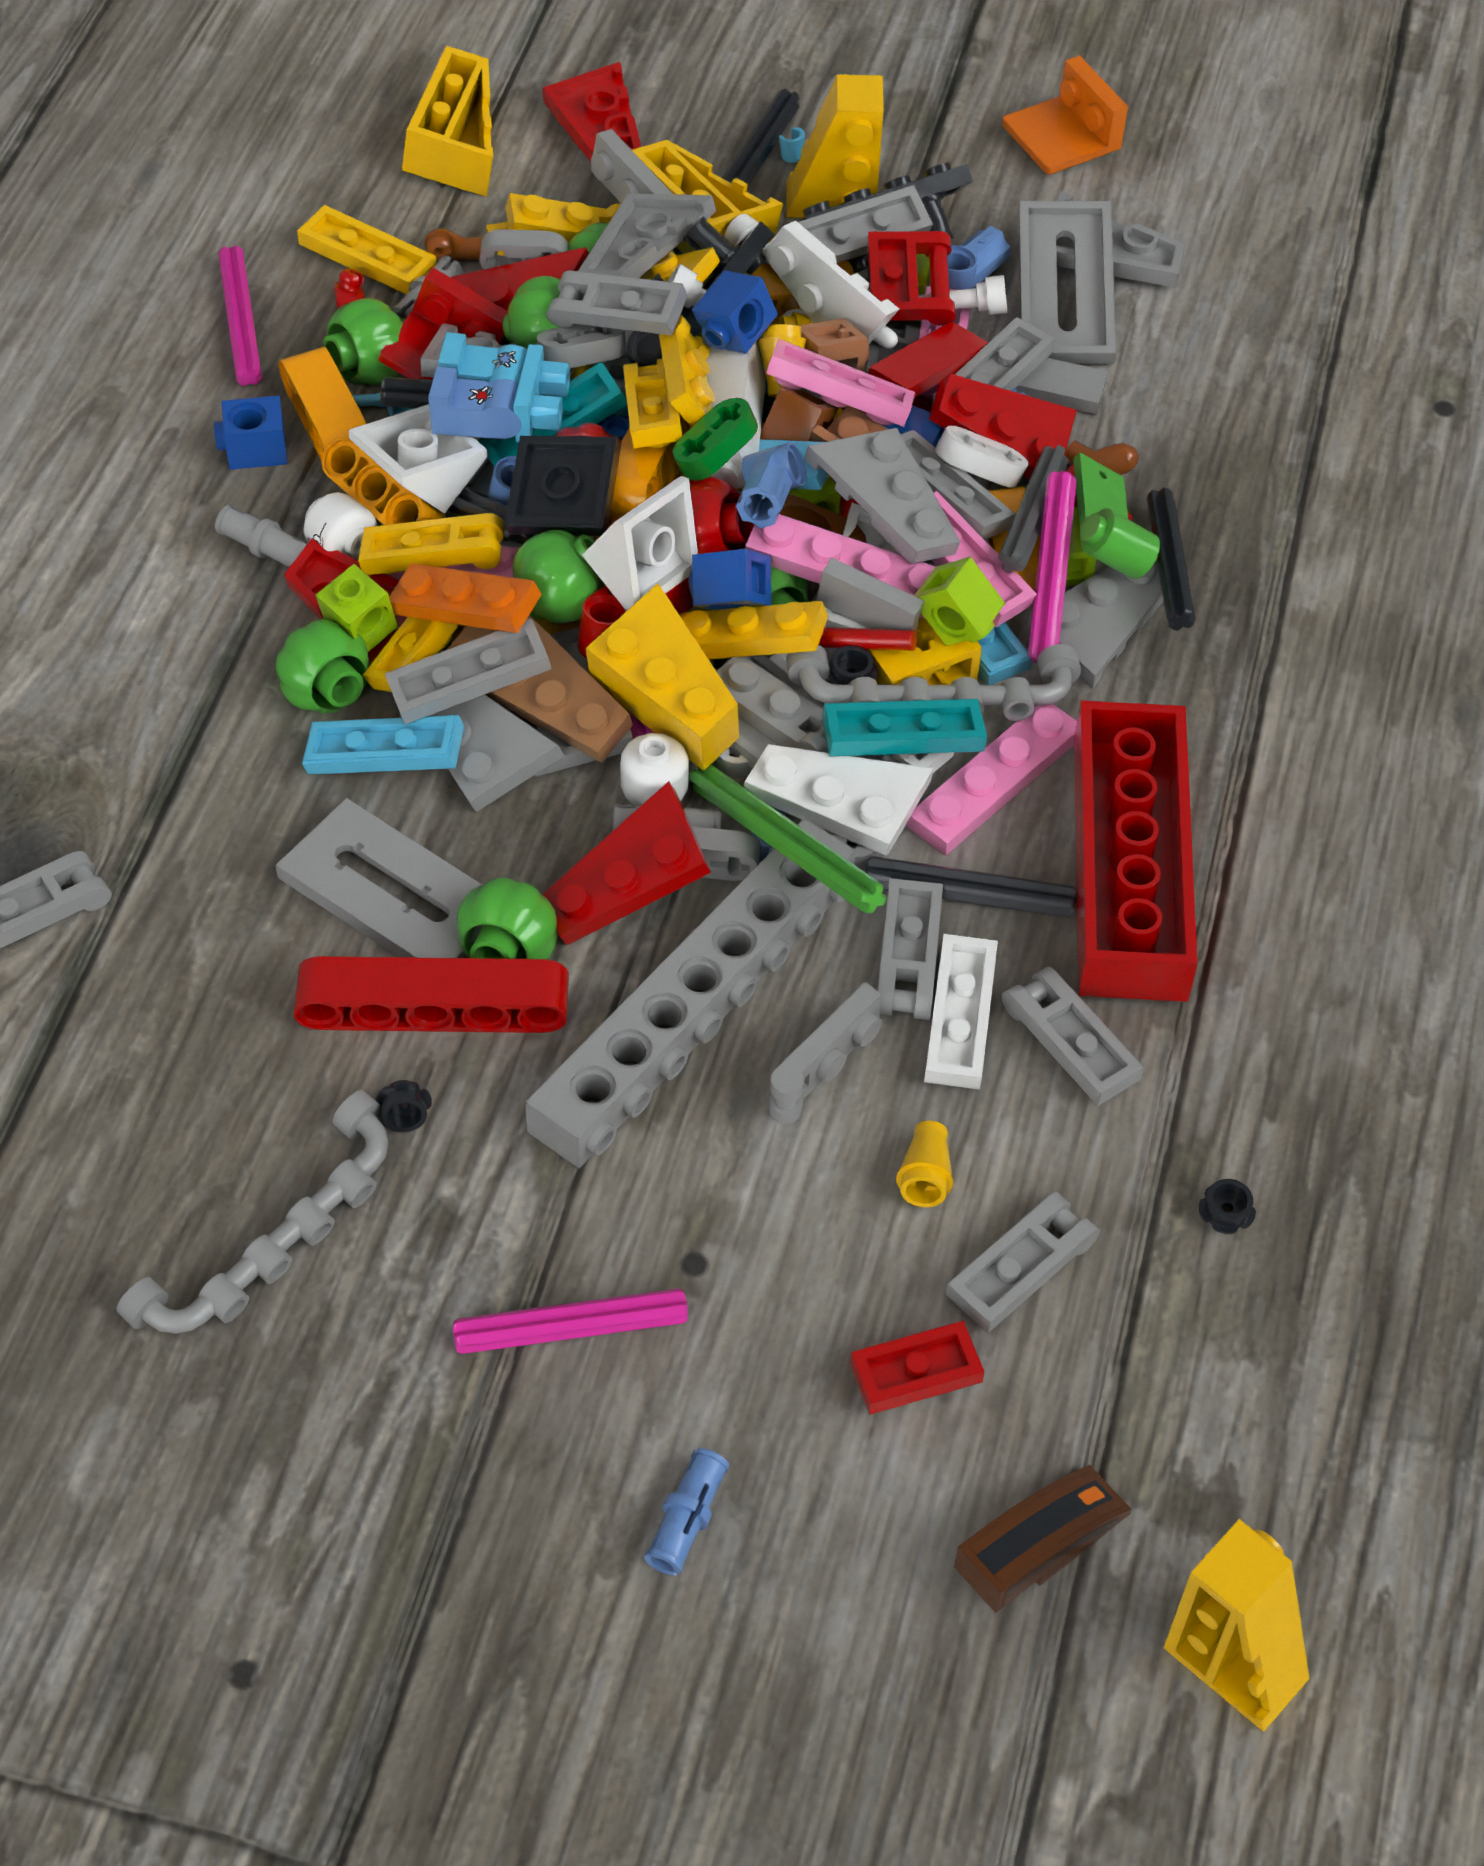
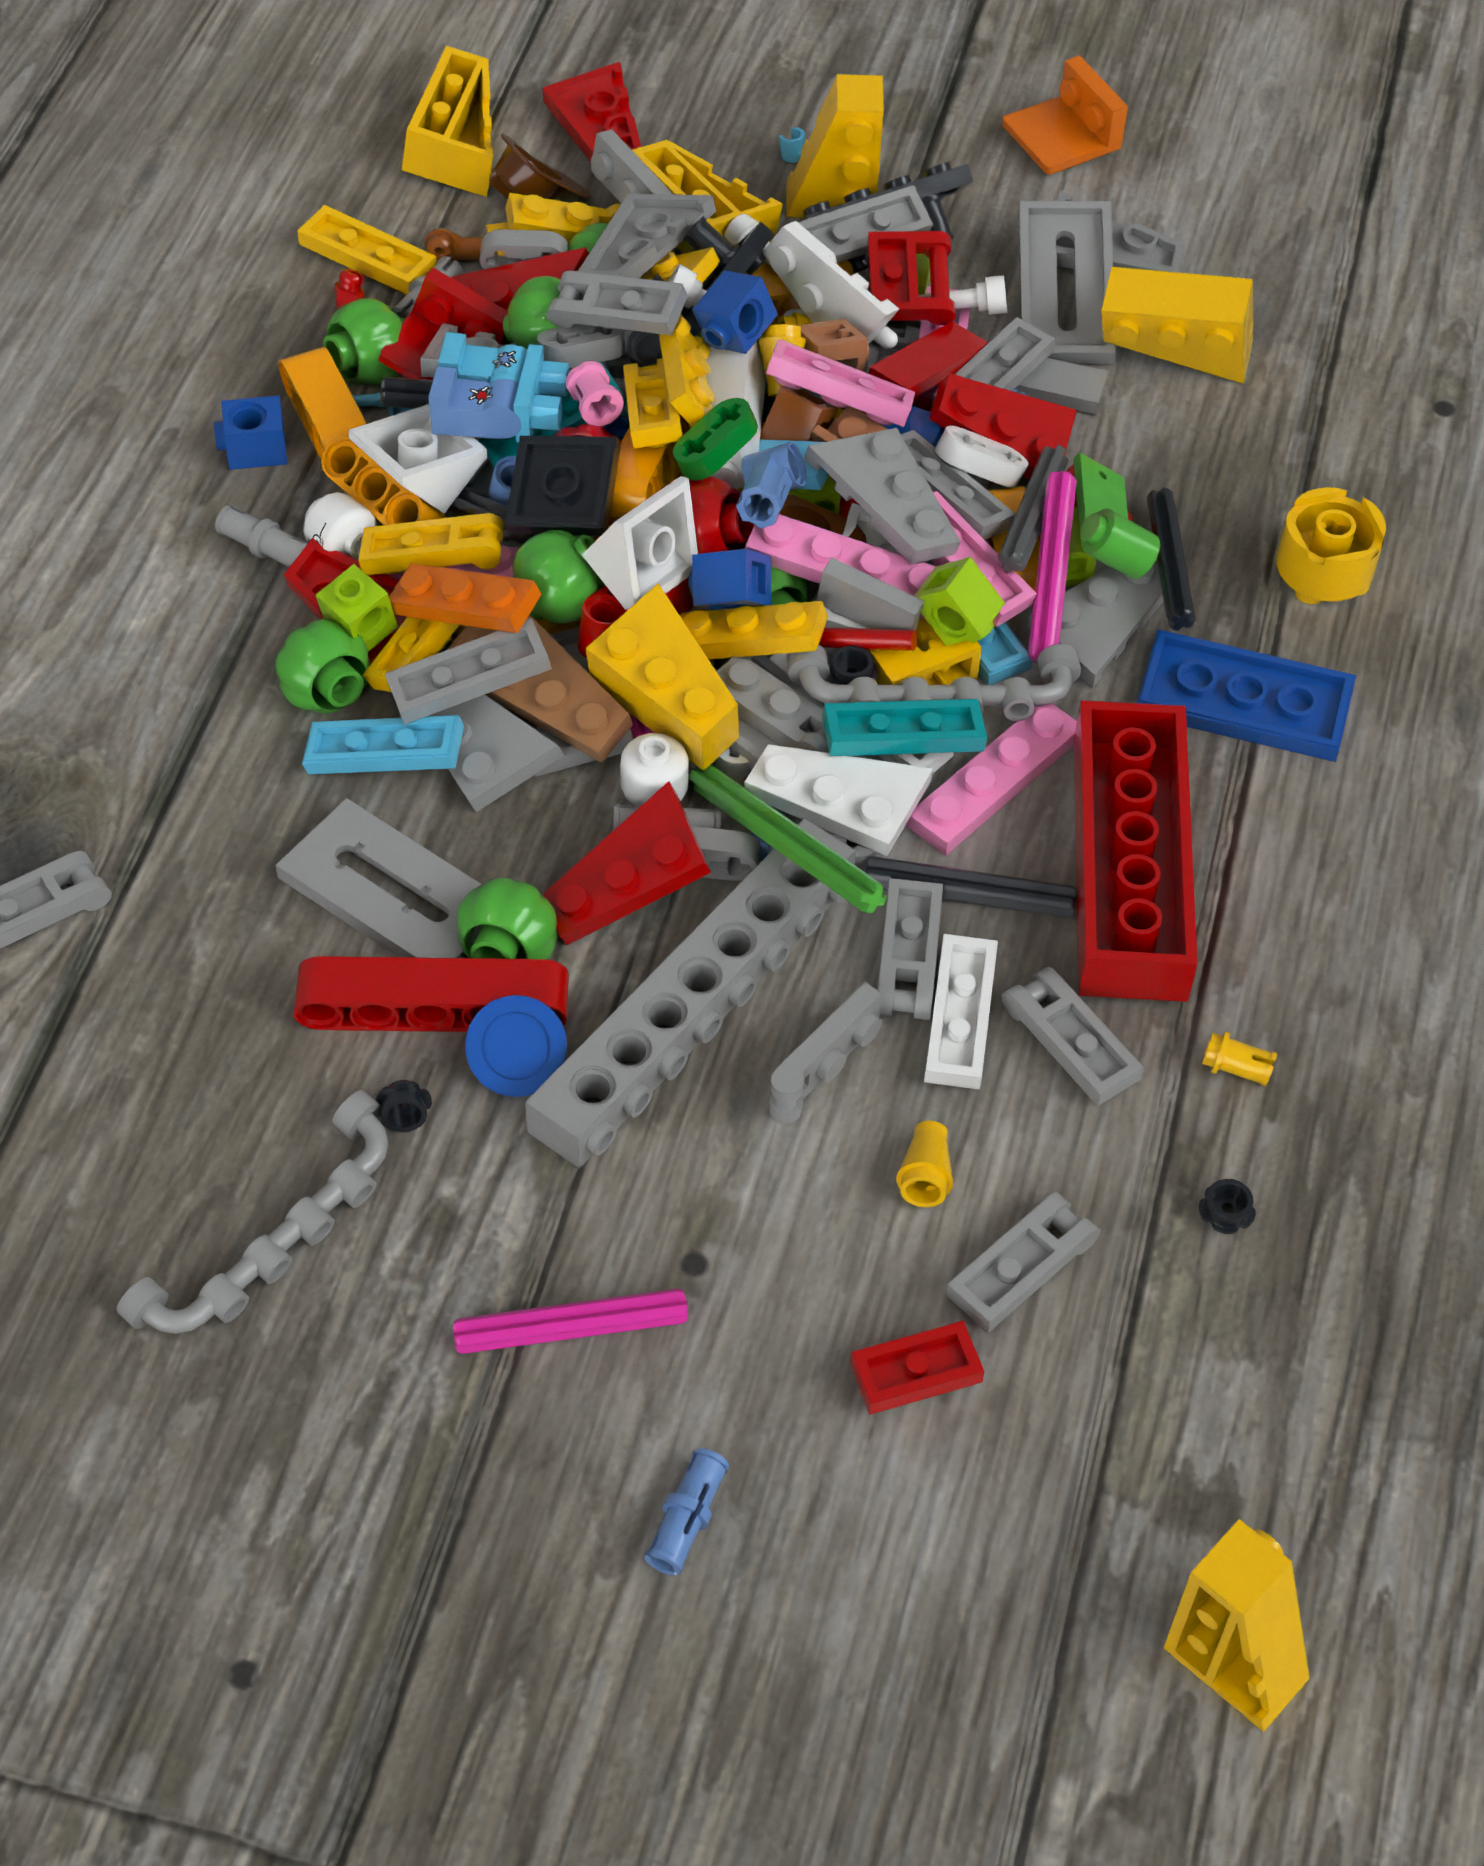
(239, 316): dark pink axle -> none
(515, 1045): none -> blue piece
(525, 175): none -> reddish brown piece
(590, 387): none -> bright pink bush
(763, 137): black axle -> none
(977, 258): medium blue piece -> none
(1039, 1536): reddish brown slope -> none
(1117, 457): dark orange arm -> none
(1182, 318): none -> yellow wedge
(1238, 1058): none -> yellow pin
(1249, 694): none -> blue tile
(1330, 545): none -> yellow brick

